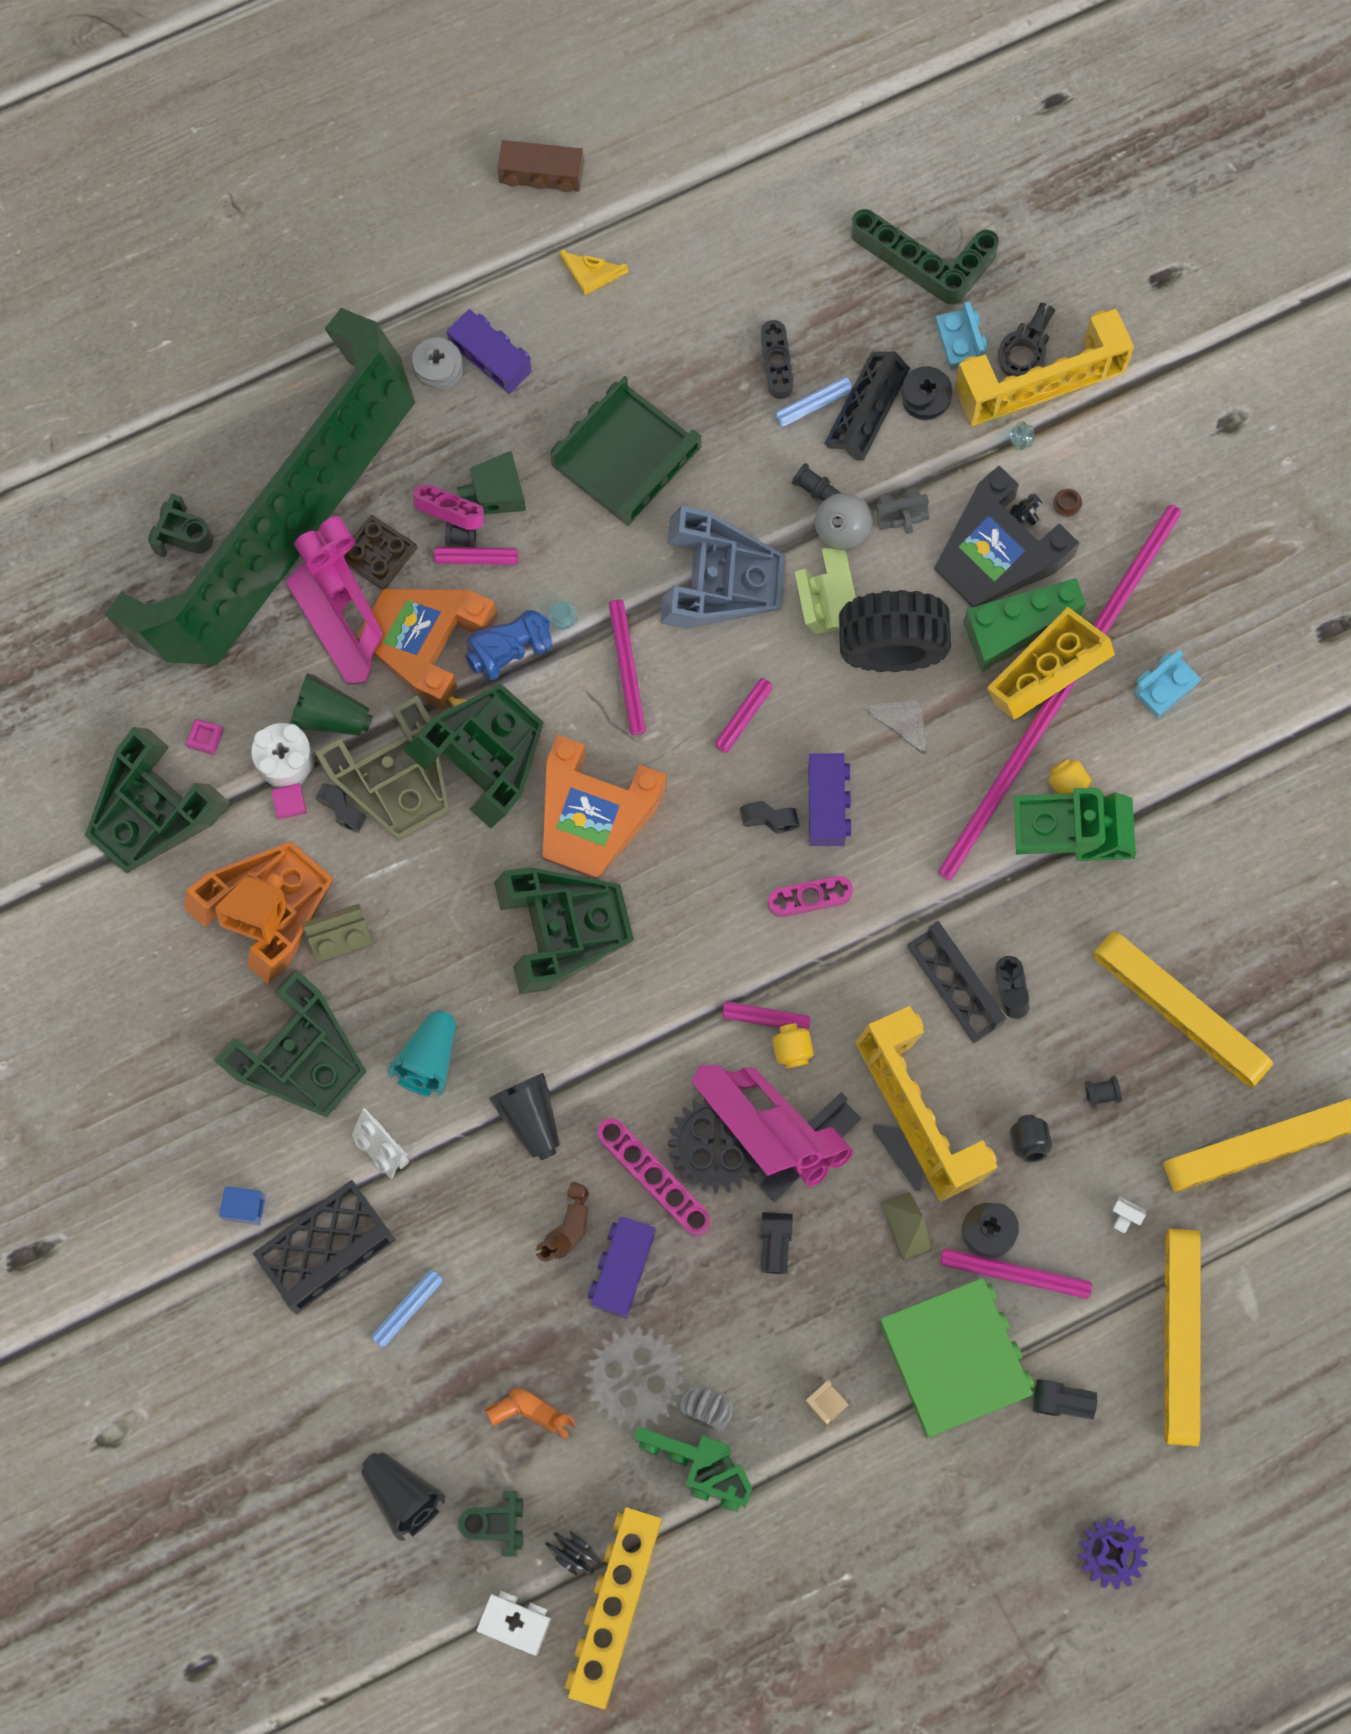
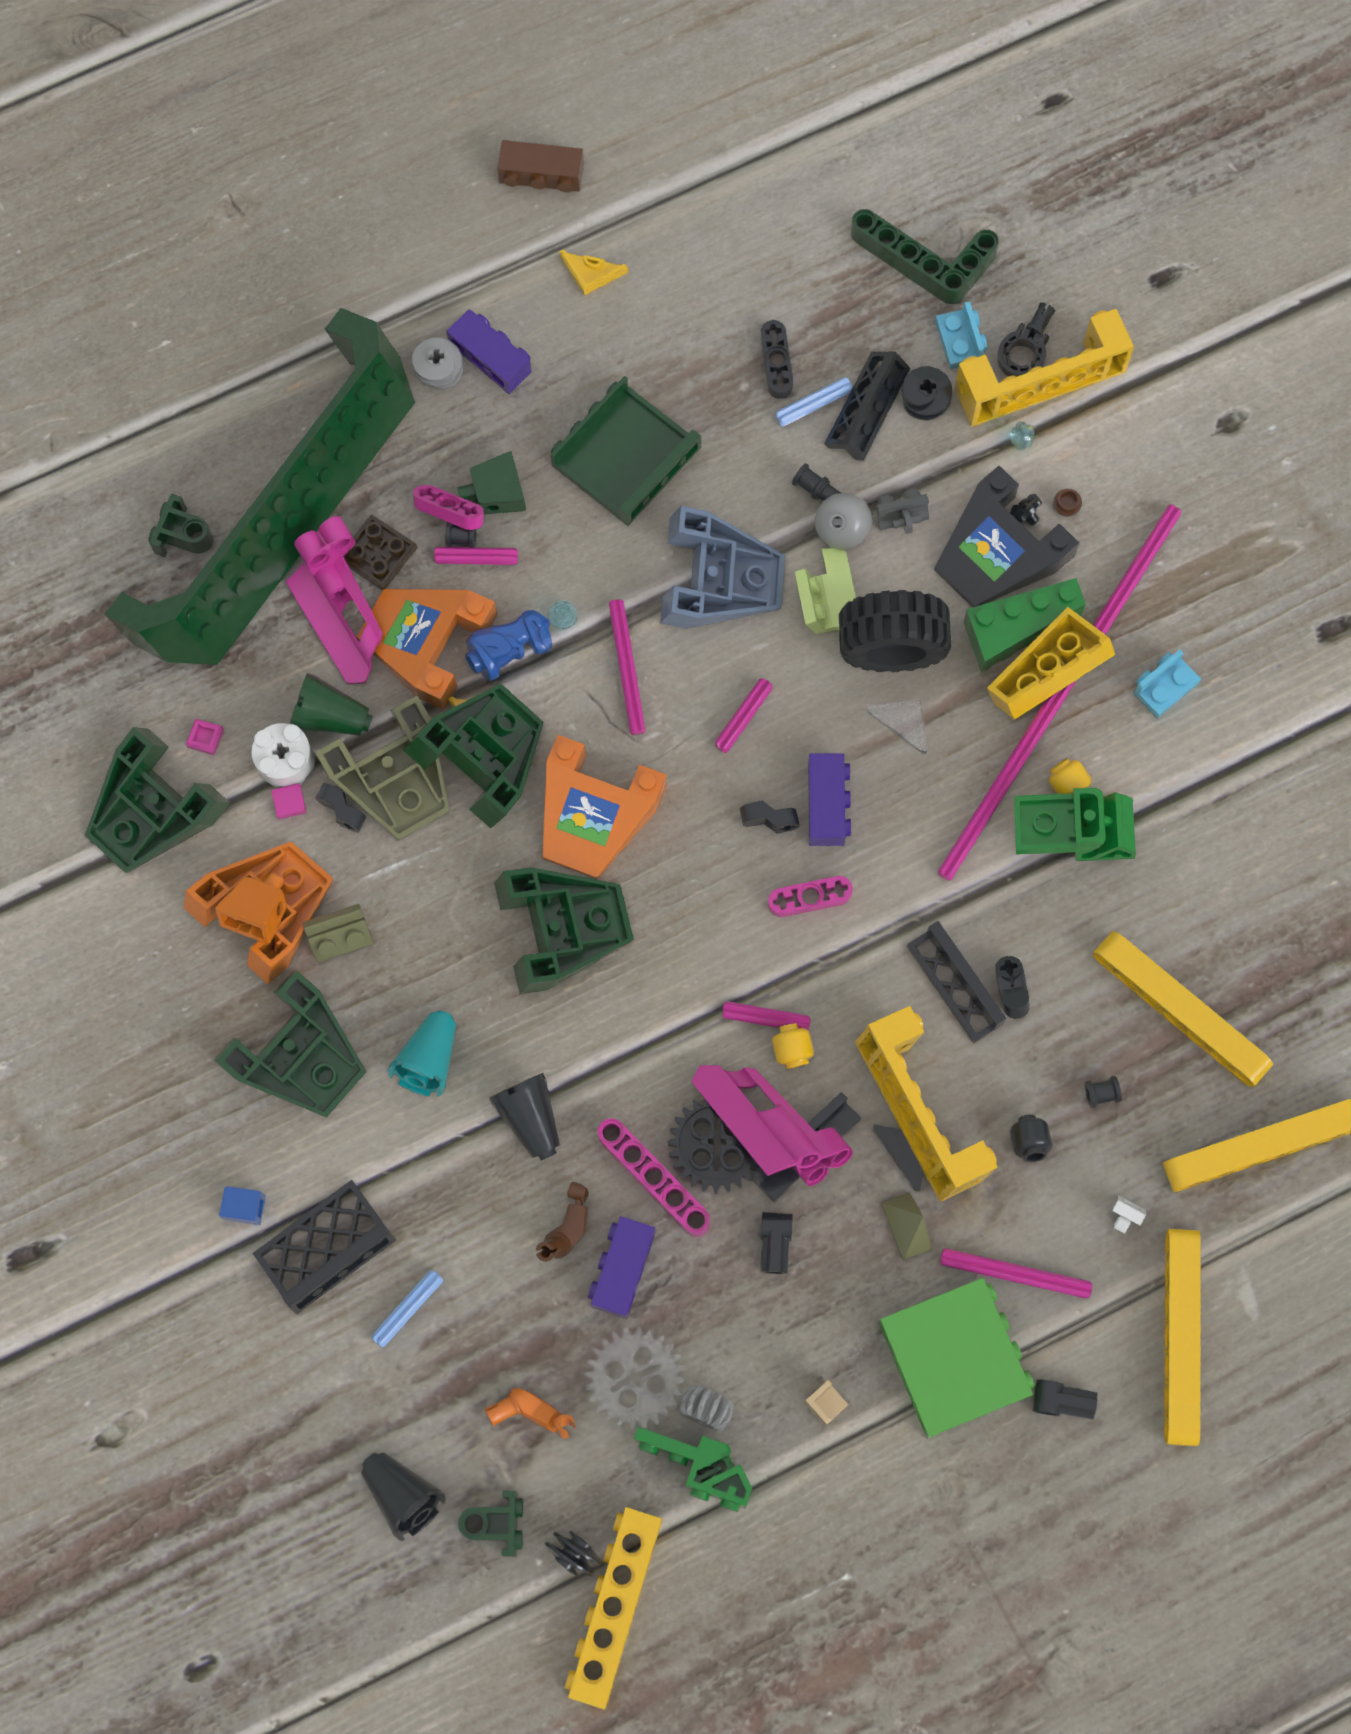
(374, 1139): white hinge -> none
(526, 1638): white brick -> none
(975, 1228): black piece -> none
(1100, 1560): dark purple gear -> none

